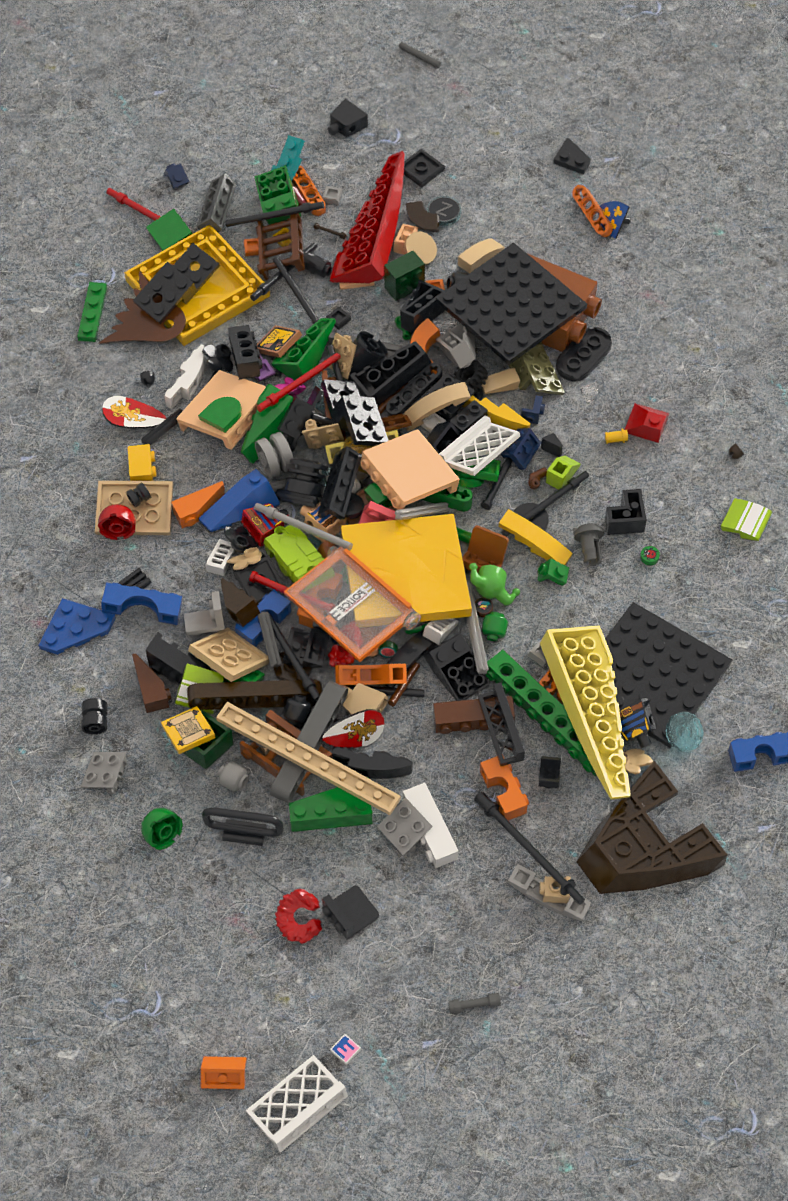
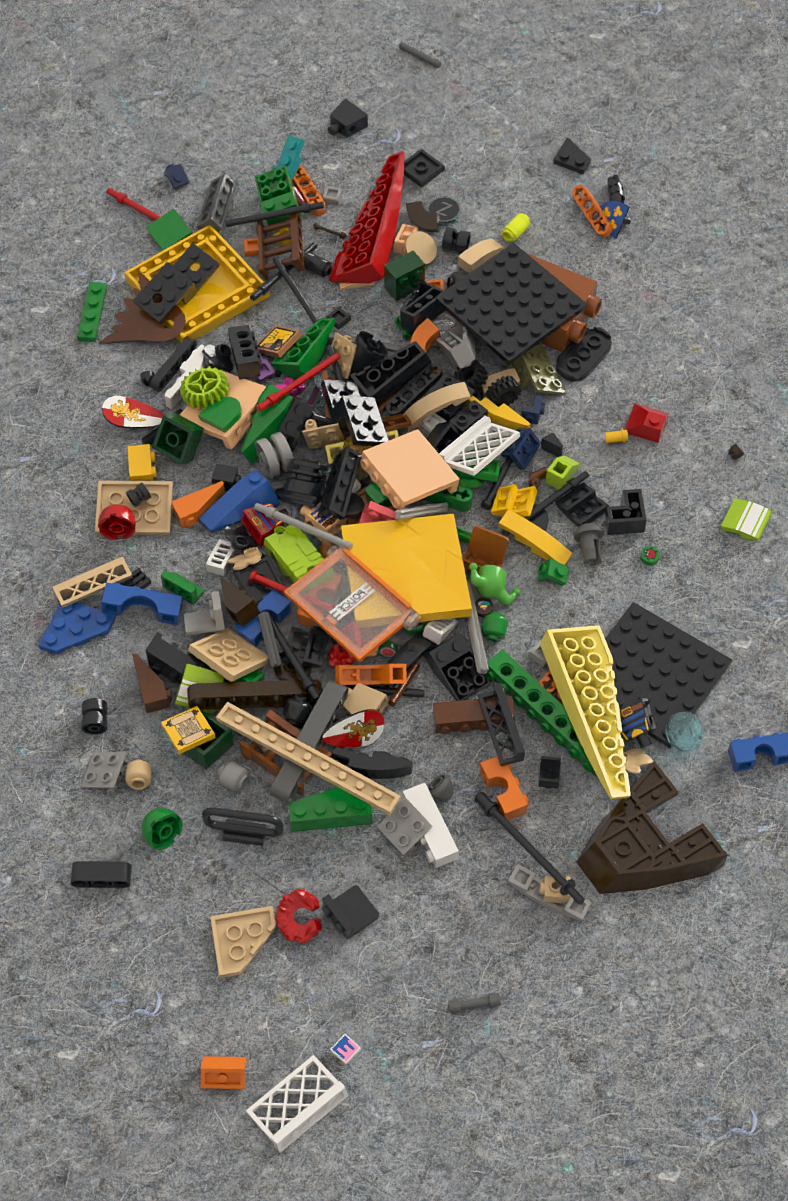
(90, 579): none -> tan fence
(101, 874): none -> black beam
(138, 774): none -> tan head
(173, 364): none -> black beam
(178, 437): none -> dark green brick
(181, 586): none -> green bracket
(204, 387): none -> lime gear
(227, 474): none -> black brick
(240, 937): none -> tan plate
(441, 788): none -> dark grey cone
(456, 240): none -> black wheel
(504, 391): none -> black tyre
(514, 499): none -> yellow slope
(516, 227): none -> neon yellow head
(582, 505): none -> black slope
(615, 189): none -> black hinge

